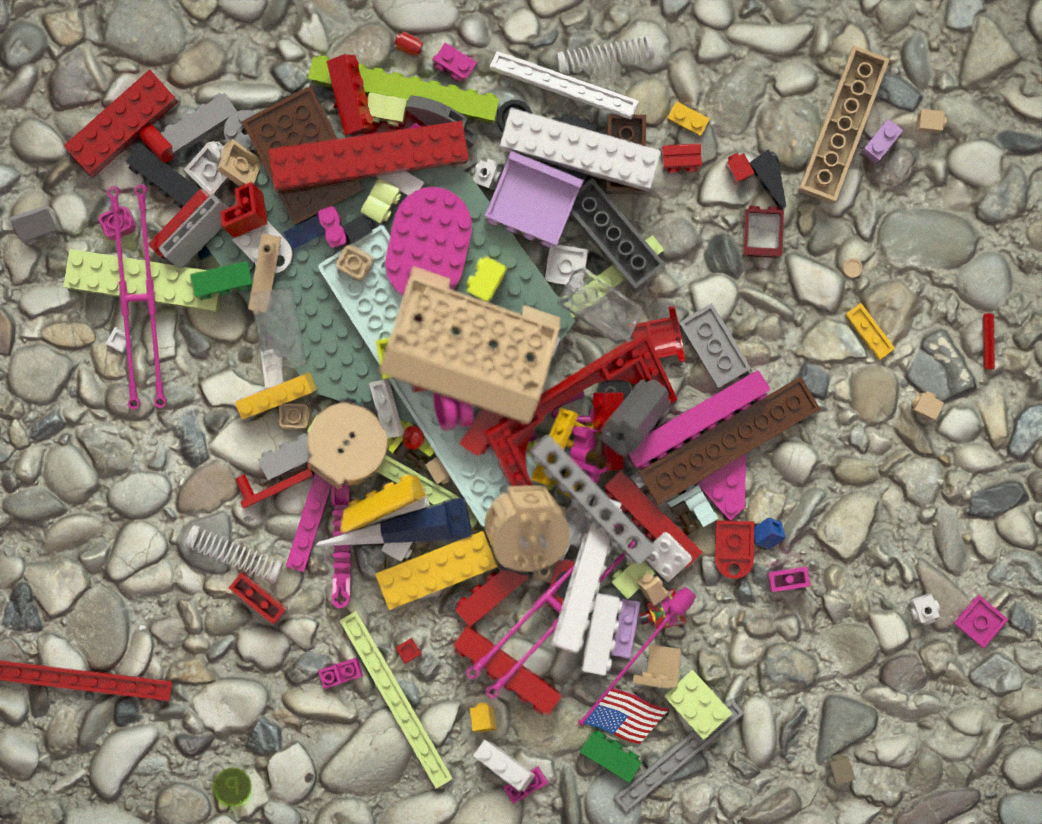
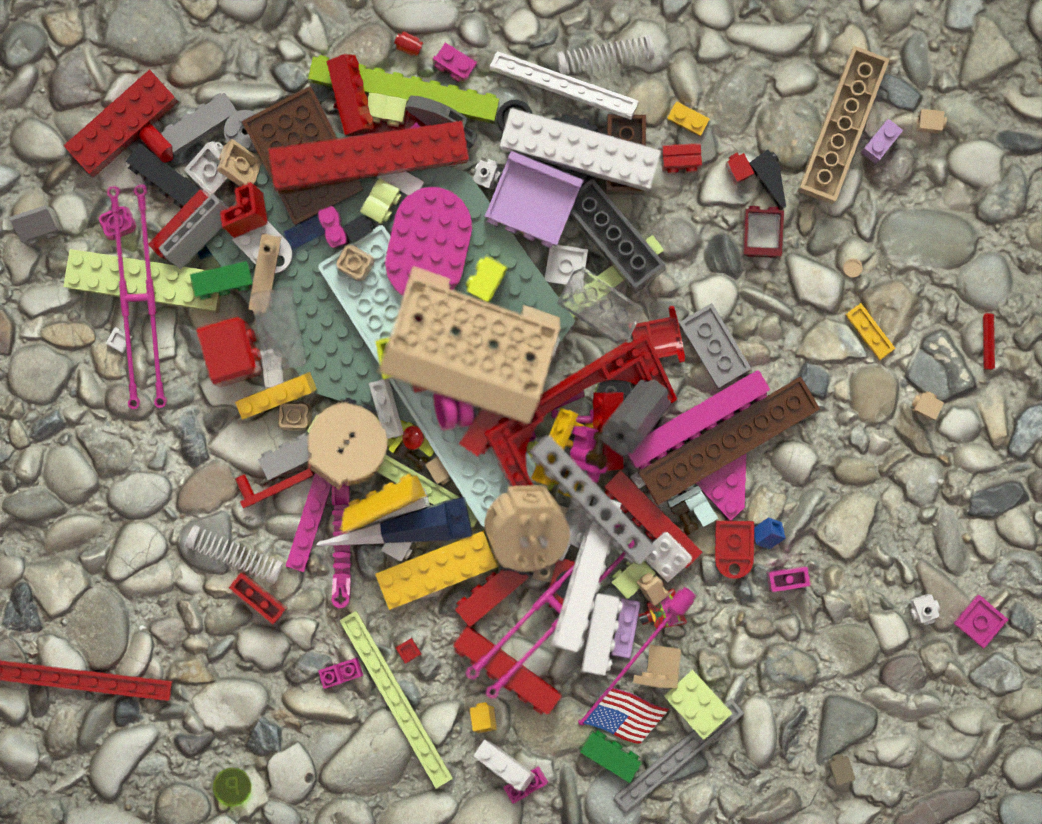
(230, 351): none -> red plate

